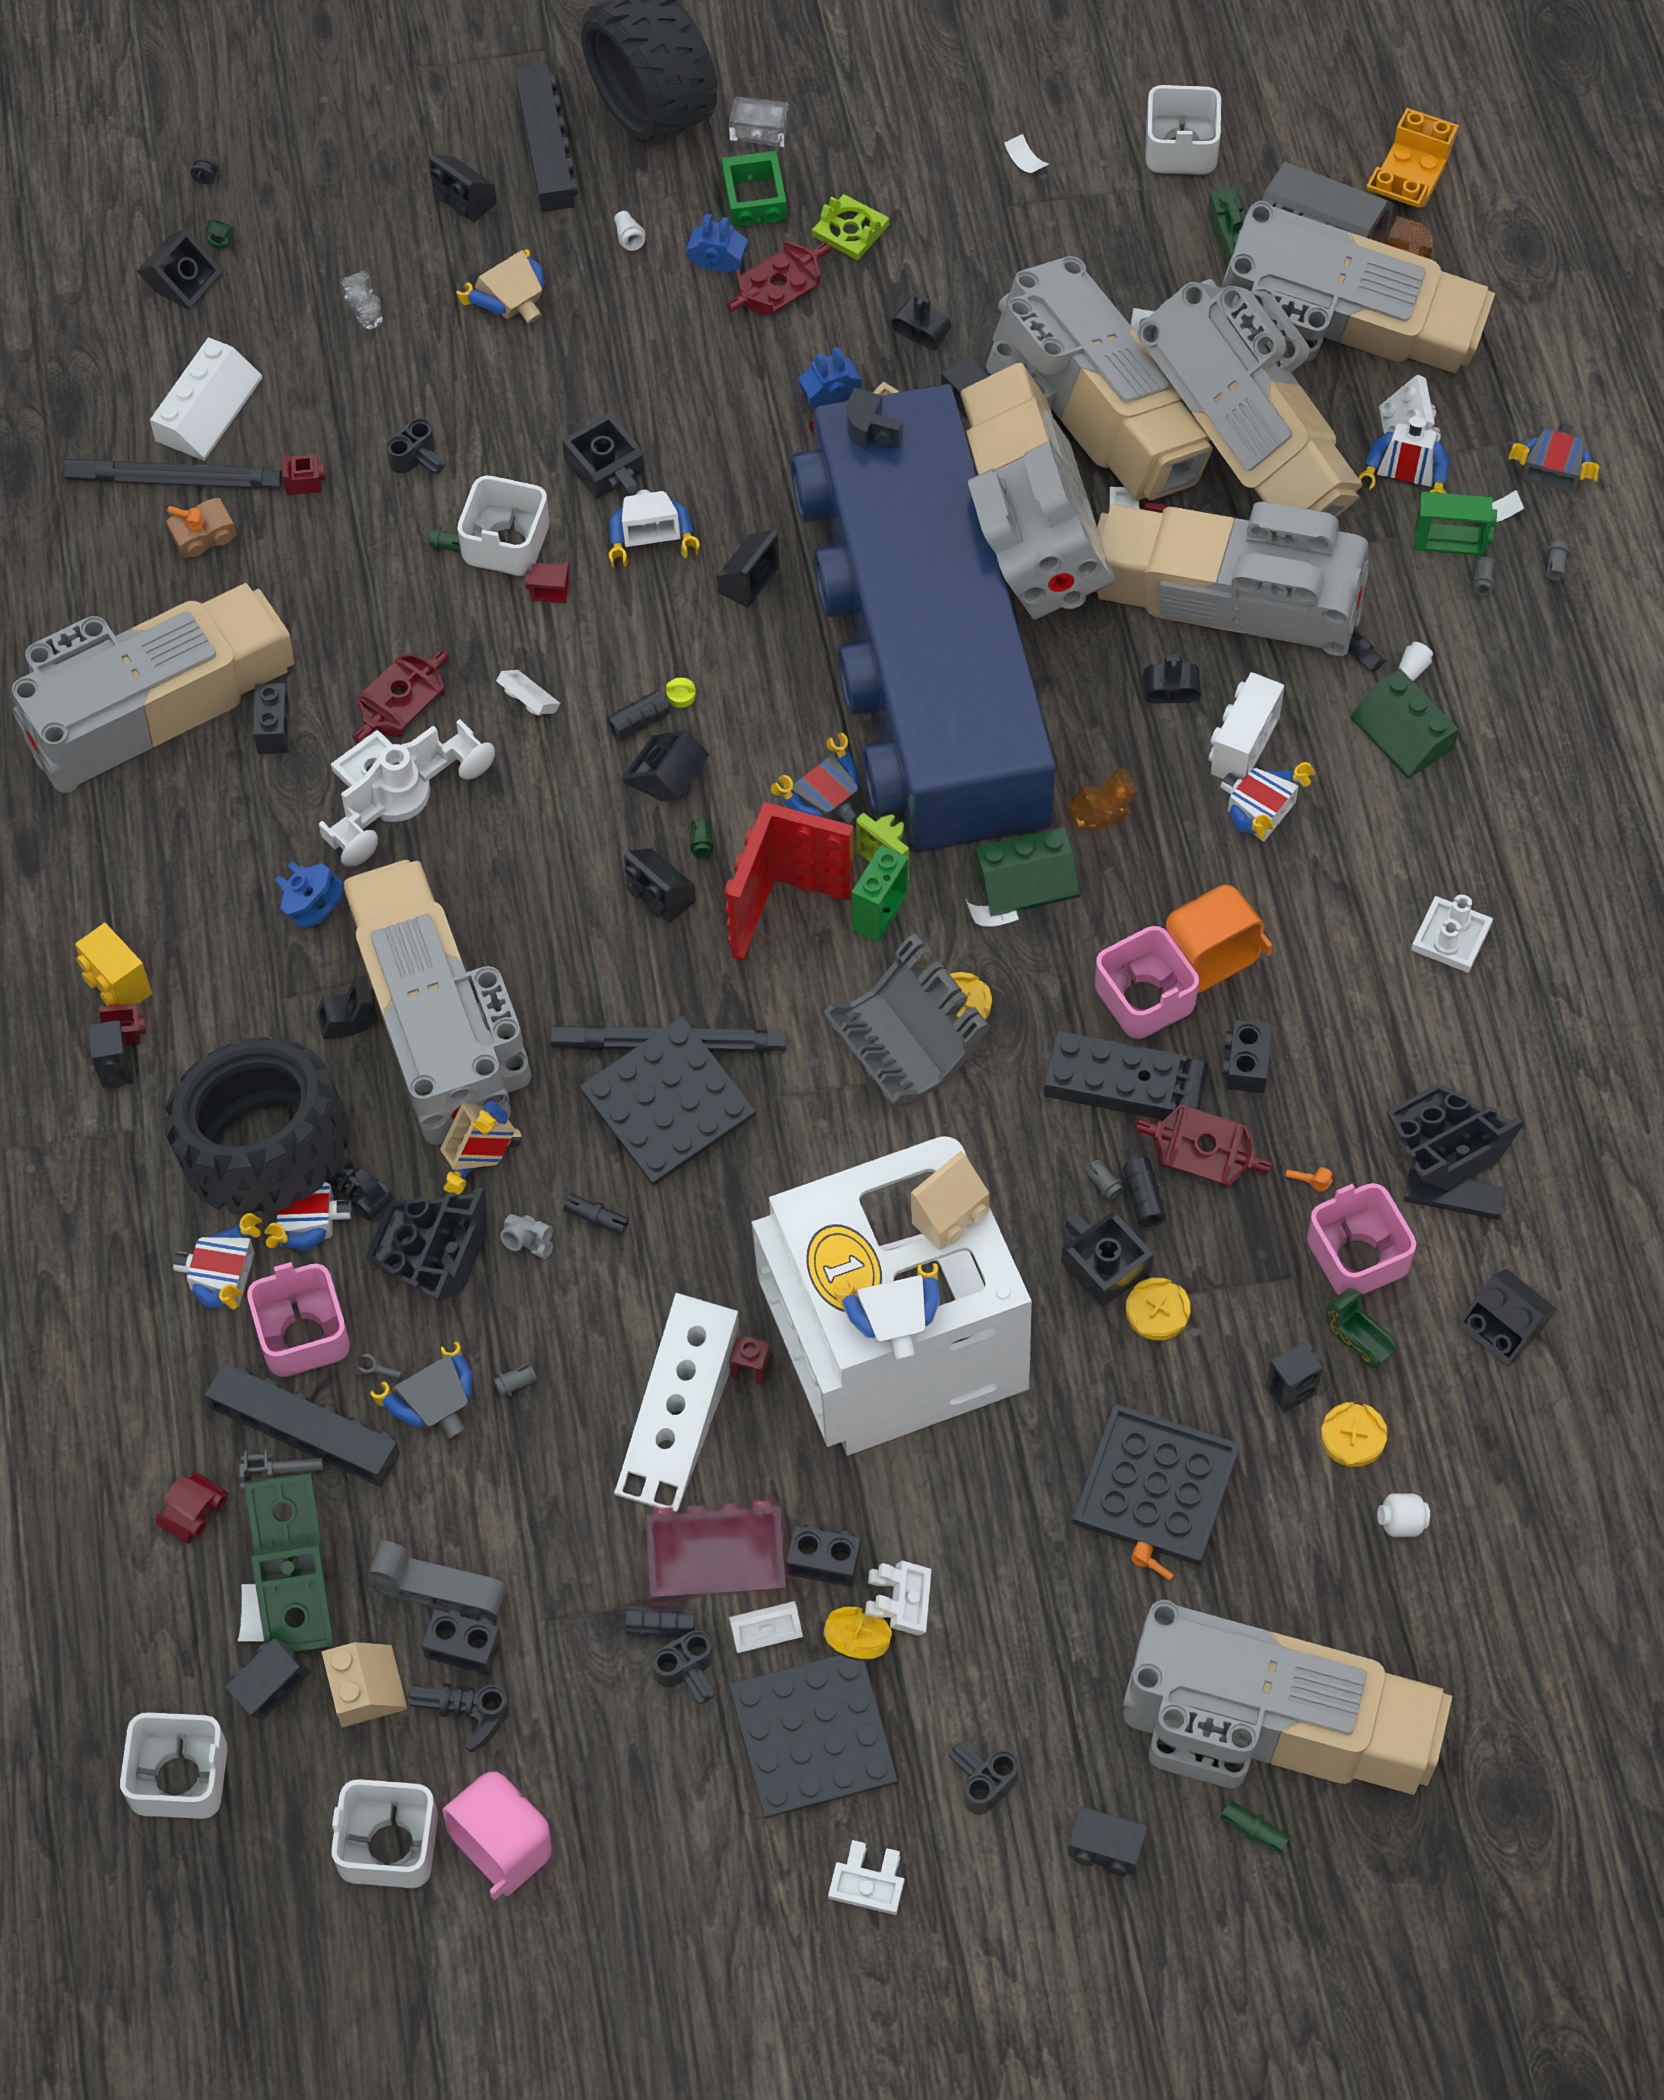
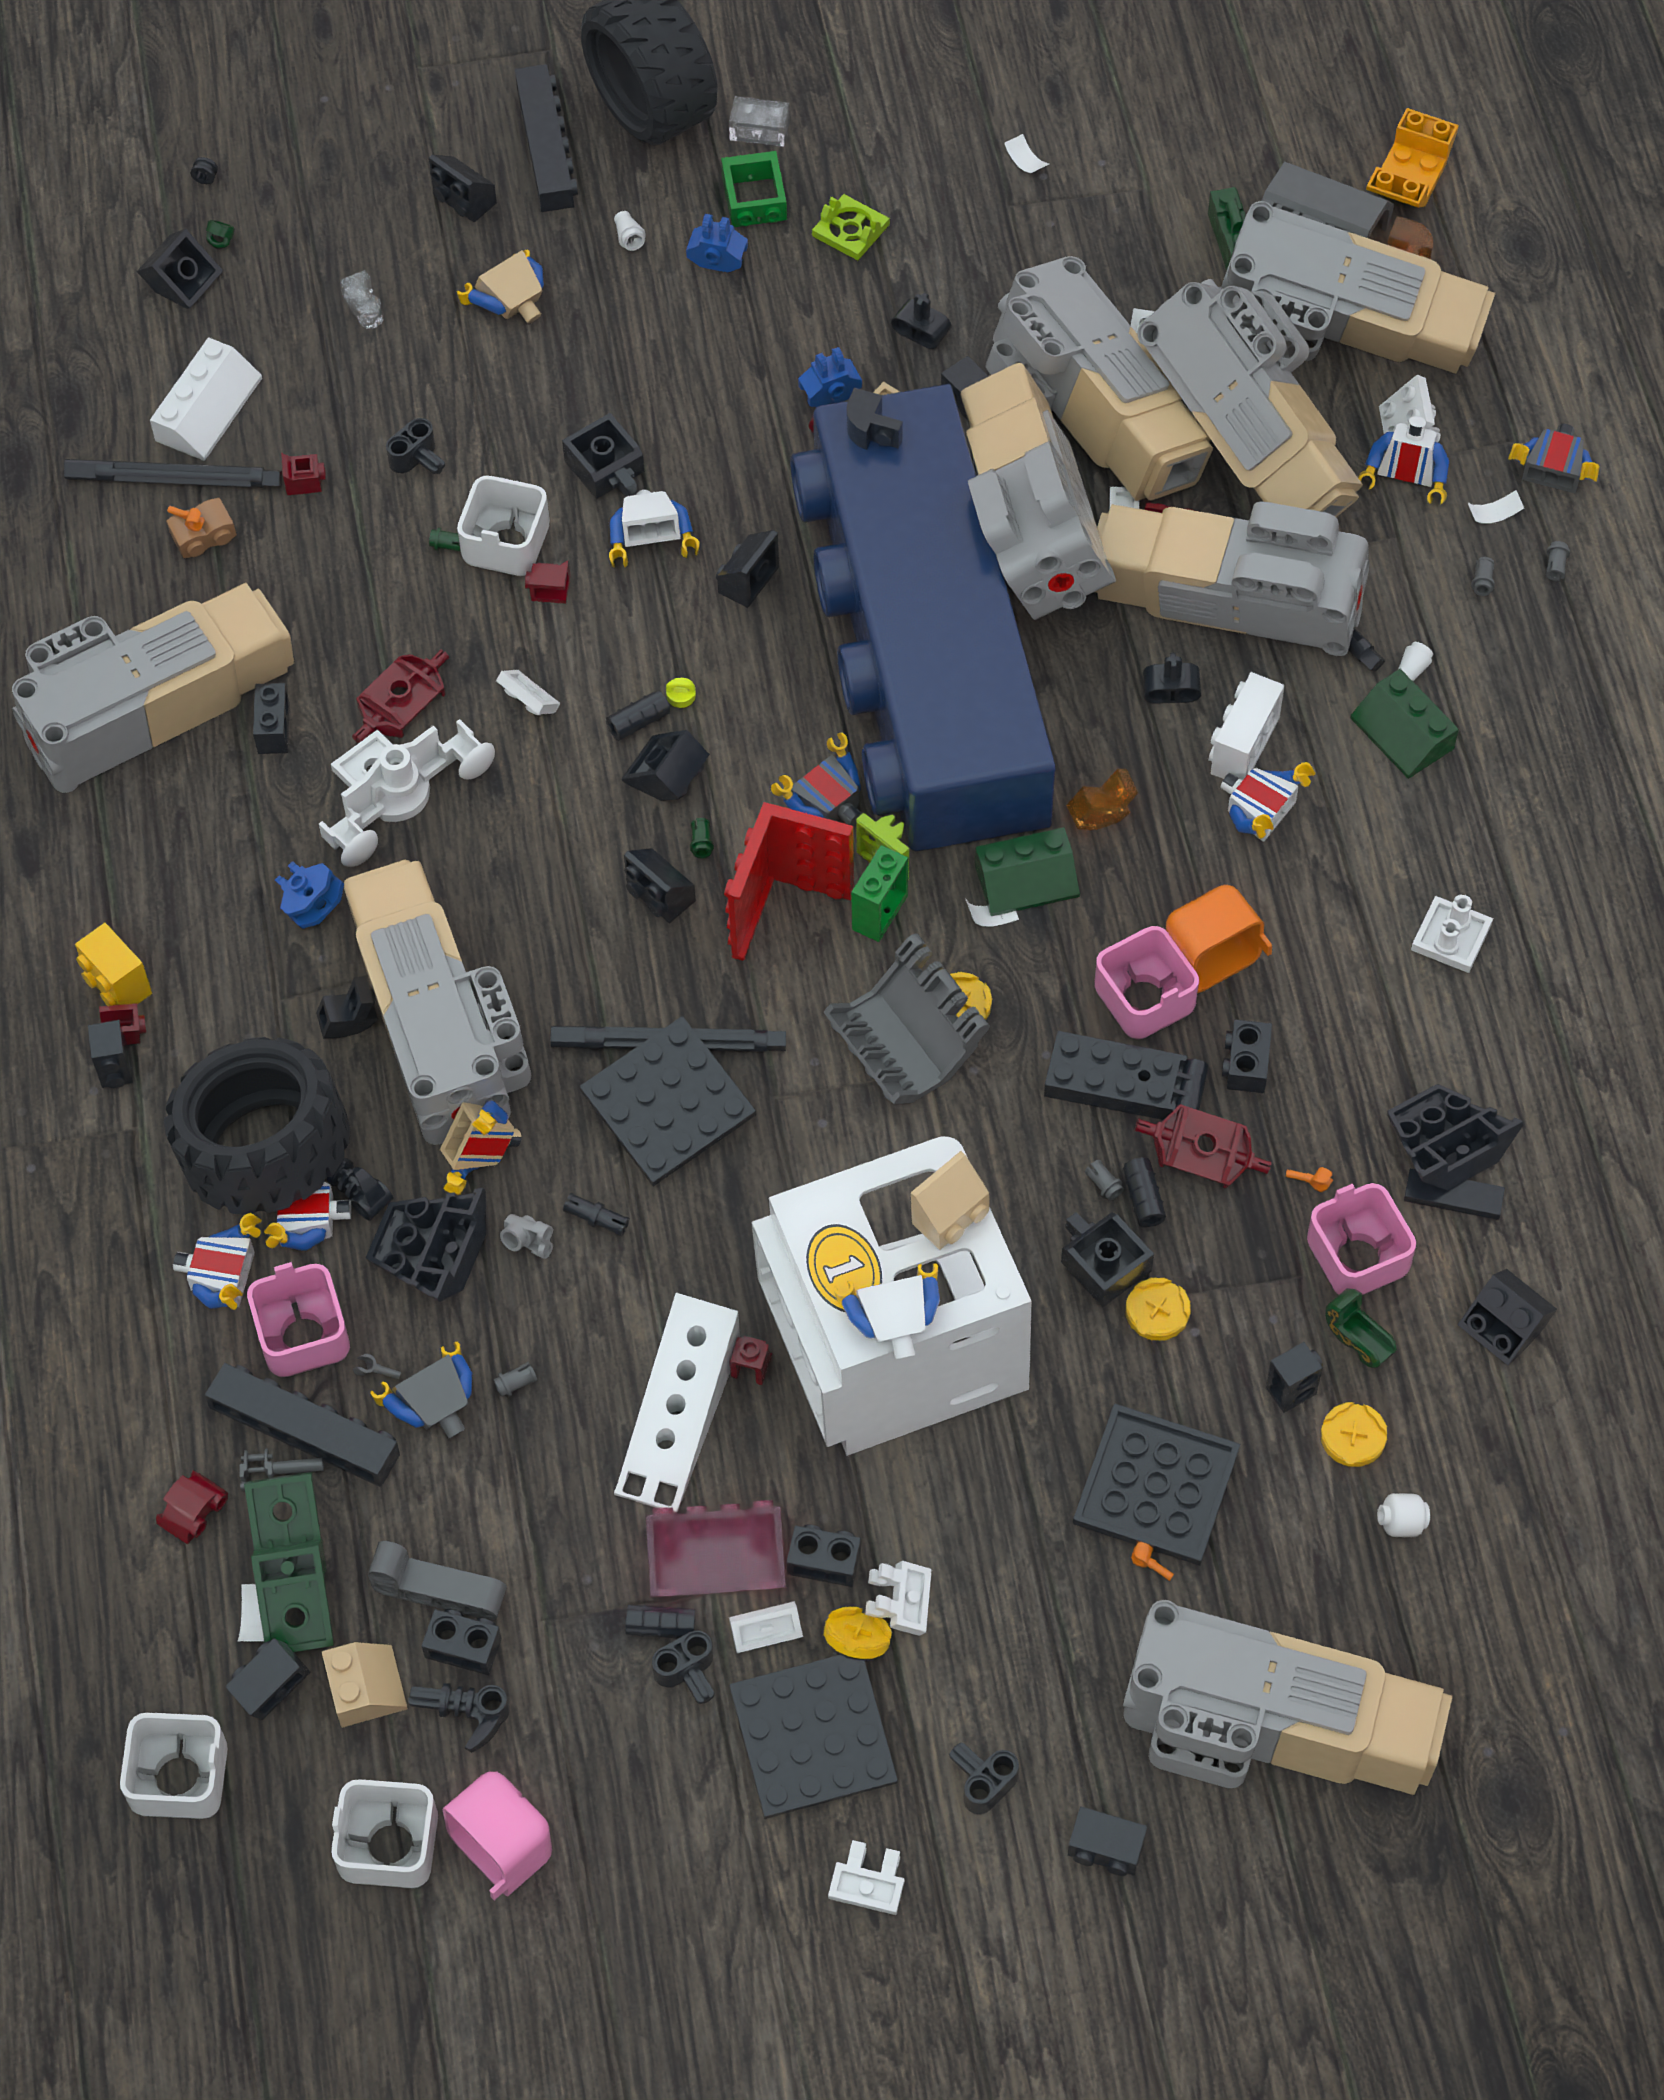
(792, 265): dark red plate -> none
(1200, 113): white piece -> none
(1255, 1827): dark green pin -> none
(1452, 537): green window -> none

